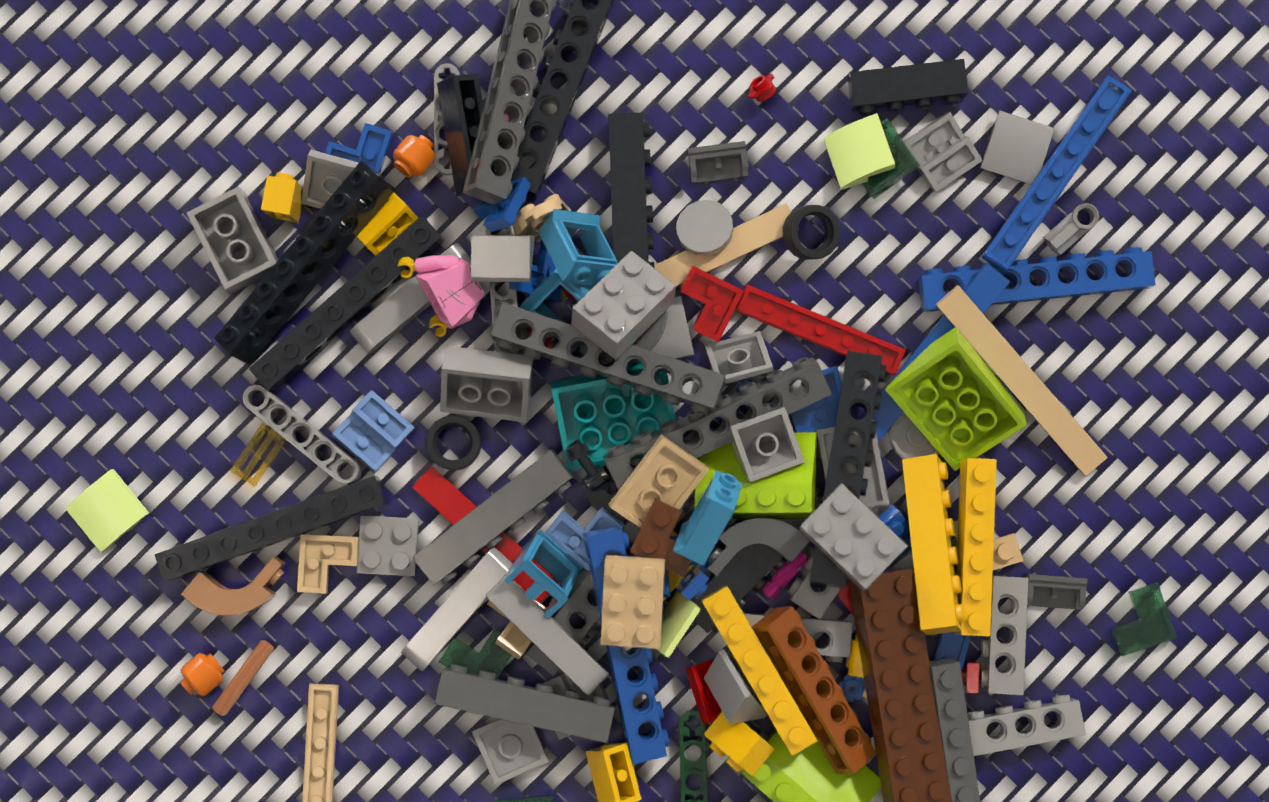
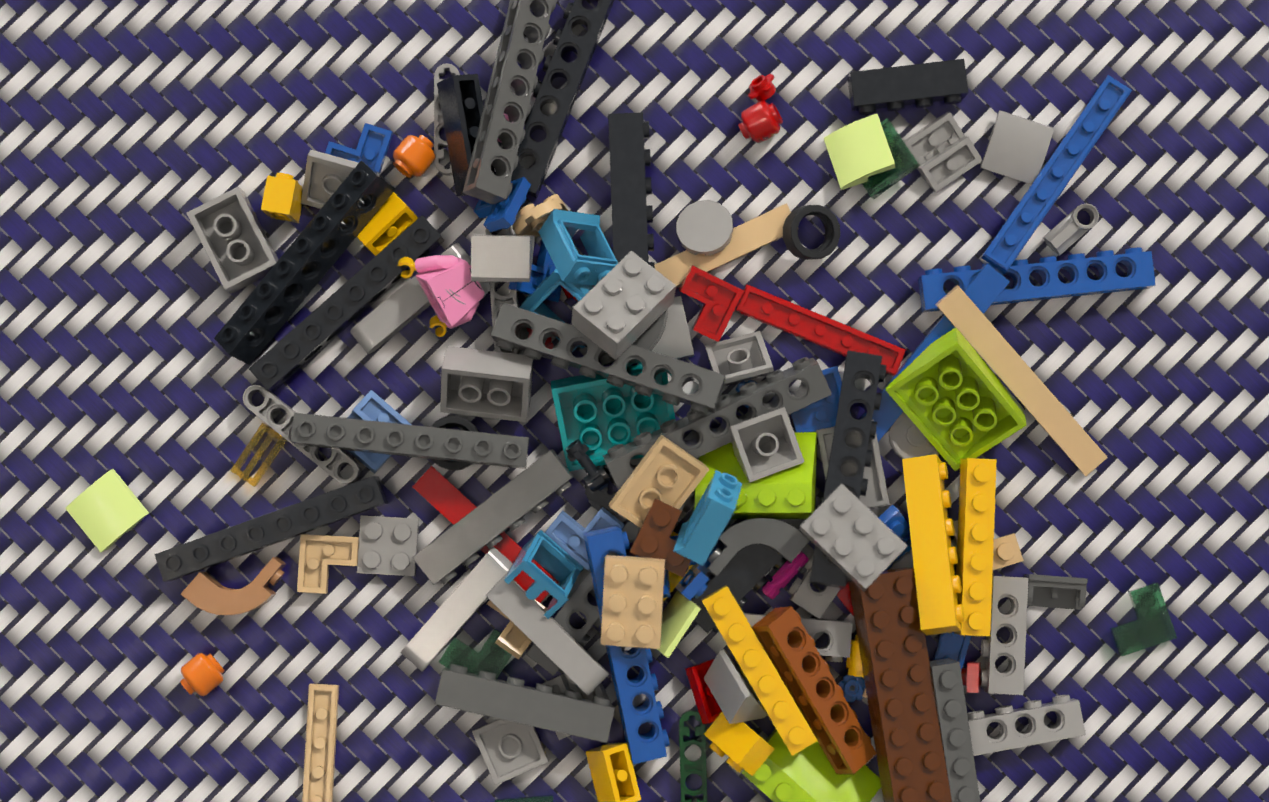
(243, 678): nougat axle -> none
(410, 440): none -> dark grey brick
(718, 162): dark grey hinge -> none
(760, 121): none -> red head

